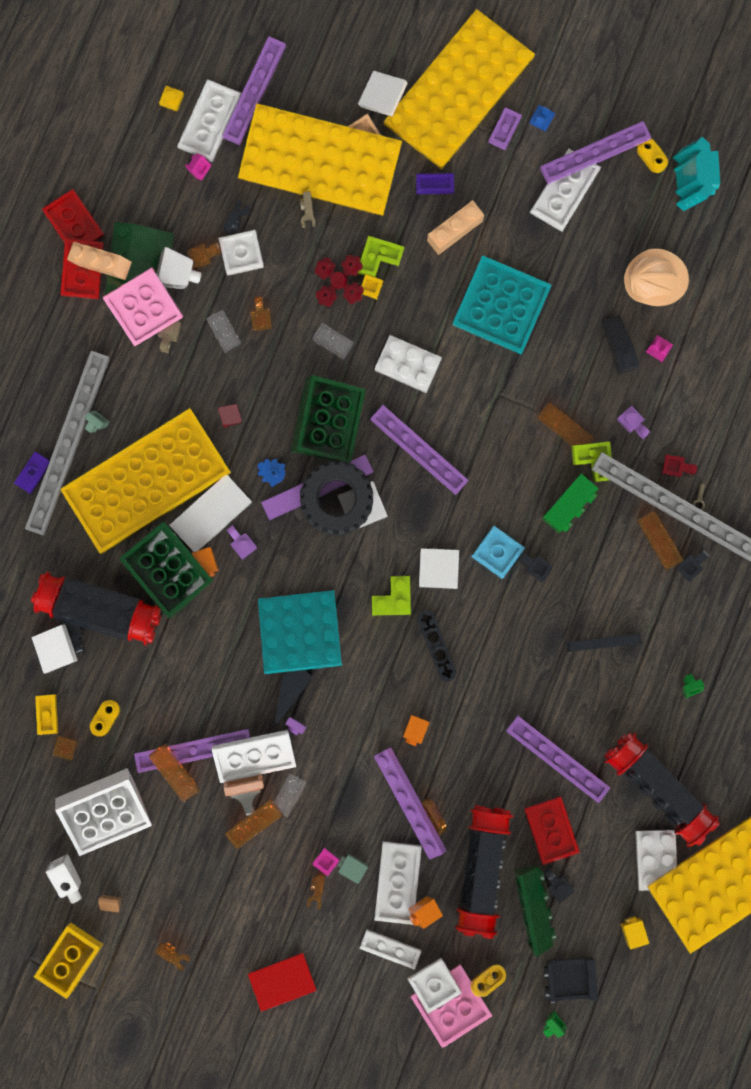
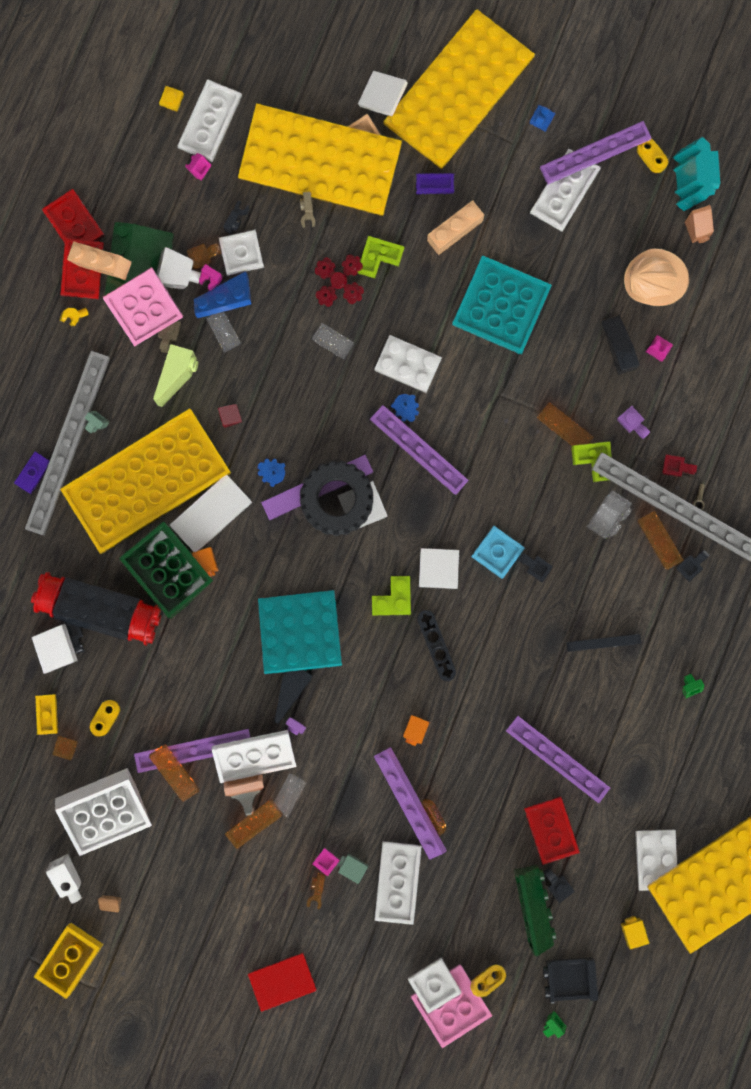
(73, 314): none -> yellow piece
(168, 953): clear orange plate -> none
(176, 372): none -> yellowish green slope
(210, 274): none -> dark pink tile
(225, 297): none -> blue wing
(243, 544): medium lavender plate -> none
(254, 90): medium lavender plate -> none
(260, 318): clear orange plate -> none
(328, 419): dark green slope -> none
(371, 286): yellow plate -> none
(390, 949): white tile -> none
(406, 407): none -> blue piece
(424, 912): orange brick -> none
(482, 871): black brick -> none
(505, 128): medium lavender plate -> none
(571, 504): green brick -> none
(609, 514): none -> clear brick
(663, 788): brick -> none
(700, 224): none -> nougat slope

